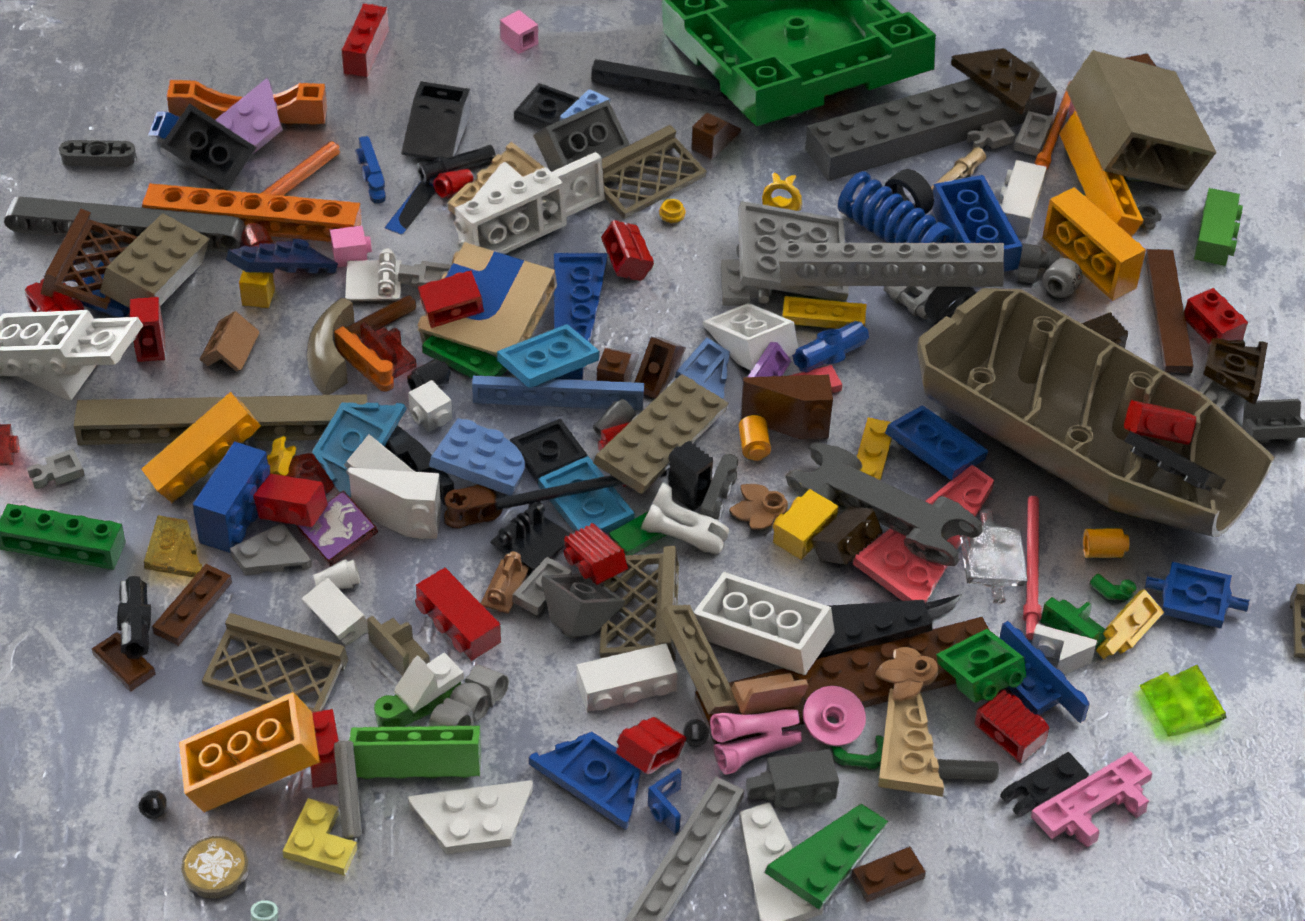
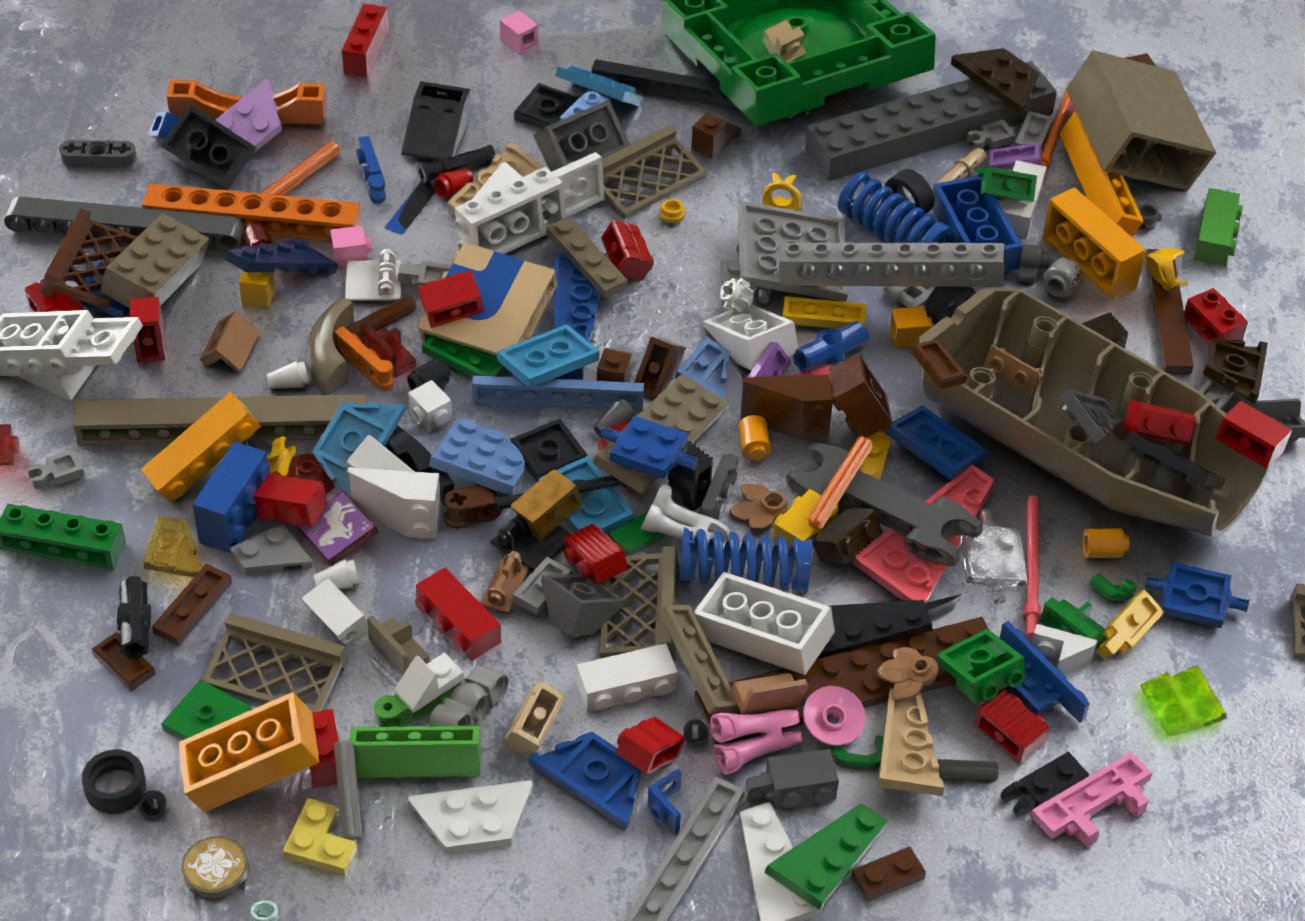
(109, 761): none -> black tyre
(202, 710): none -> green plate
(290, 376): none -> white cone
(533, 719): none -> tan brick
(548, 503): none -> pearl gold panel
(586, 257): none -> dark tan plate
(599, 84): none -> dark azure plate
(649, 447): none -> blue plate
(736, 295): none -> white gear
(785, 41): none -> tan brick
(798, 551): none -> blue piece
(839, 483): none -> orange axle
(859, 397): none -> reddish brown brick
(908, 325): none -> light orange brick
(938, 364): none -> reddish brown tile
(1006, 157): none -> medium lavender plate
(1007, 184): none -> green panel
(1013, 370): none -> medium nougat hinge
(1091, 412): none -> dark grey wing
(1162, 260): none -> yellow piece
(1253, 434): none -> red brick

